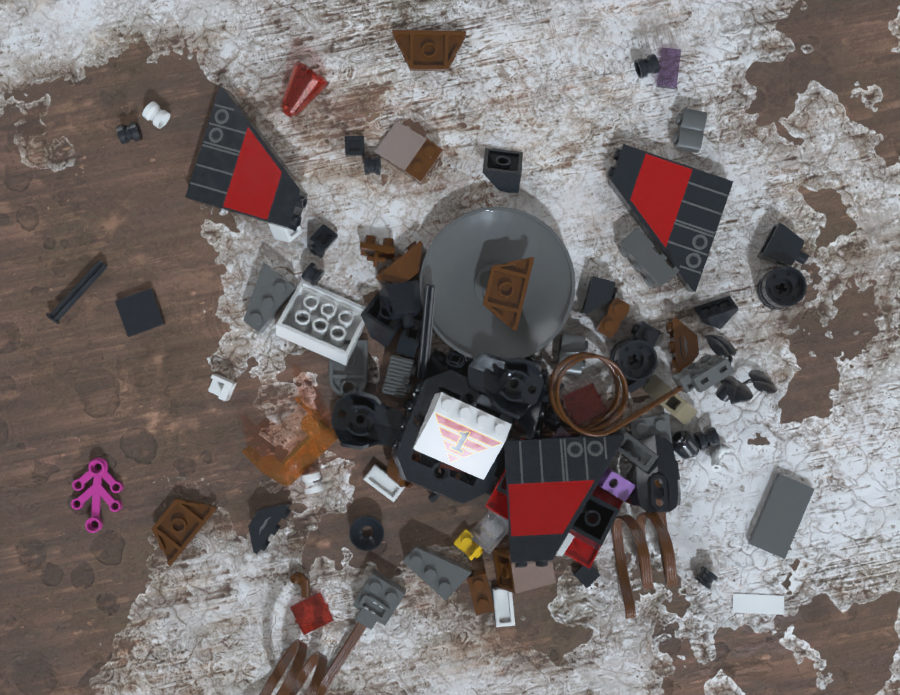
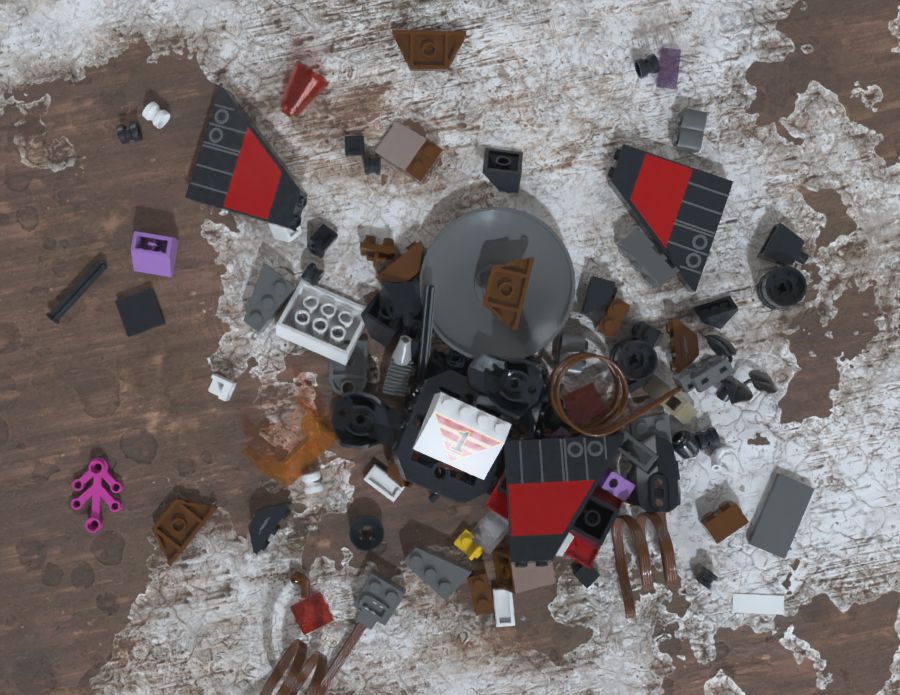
(154, 253): none -> medium lavender slope
(402, 352): none -> light grey cone
(723, 521): none -> reddish brown brick

